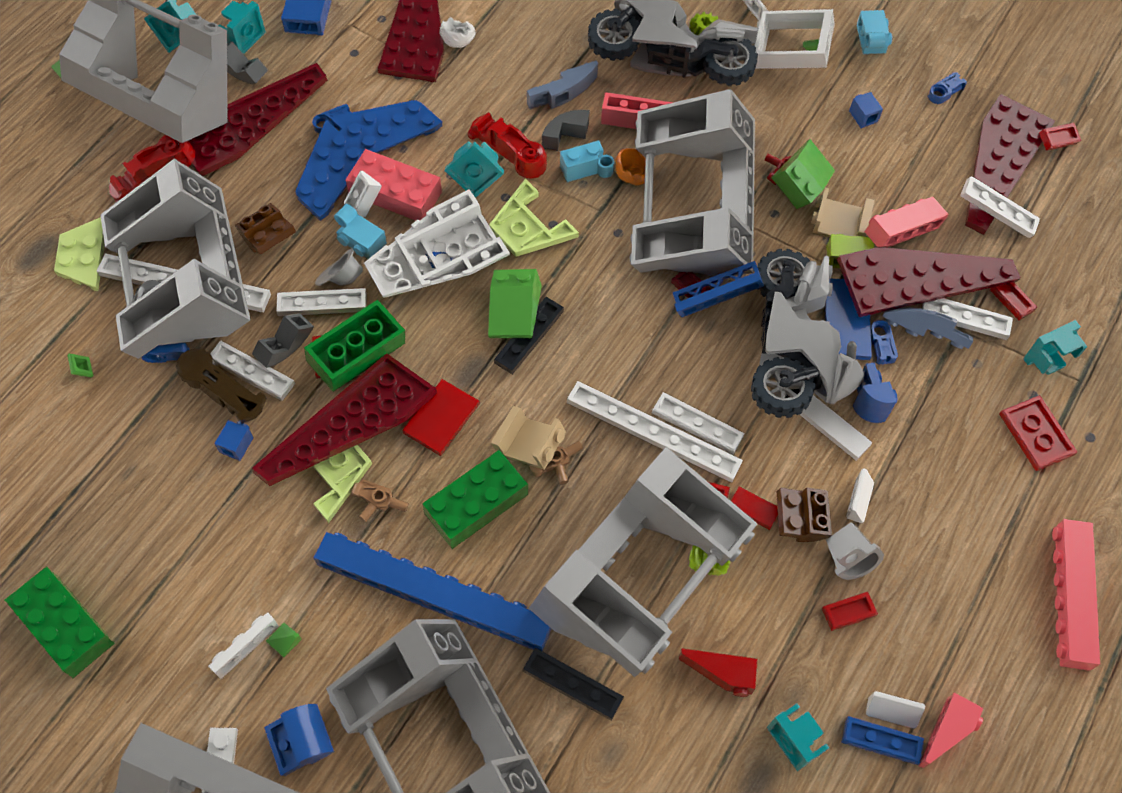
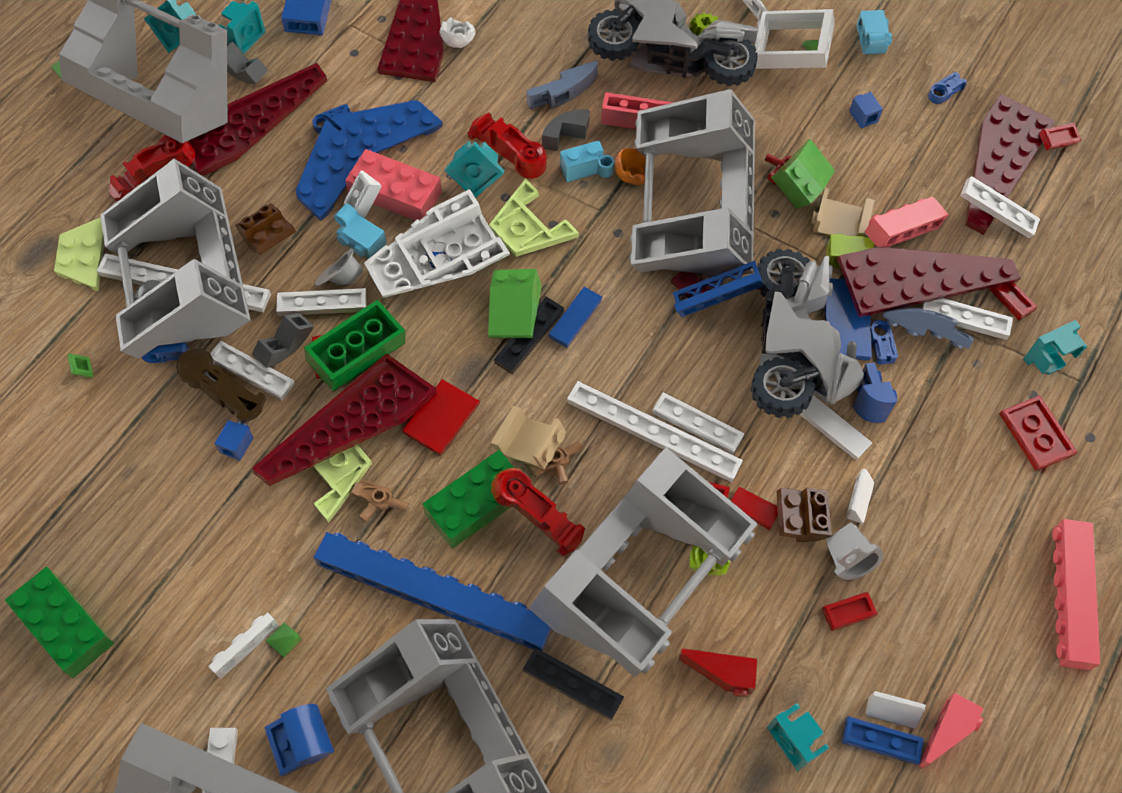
(516, 490): none -> red piece
(575, 317): none -> blue tile

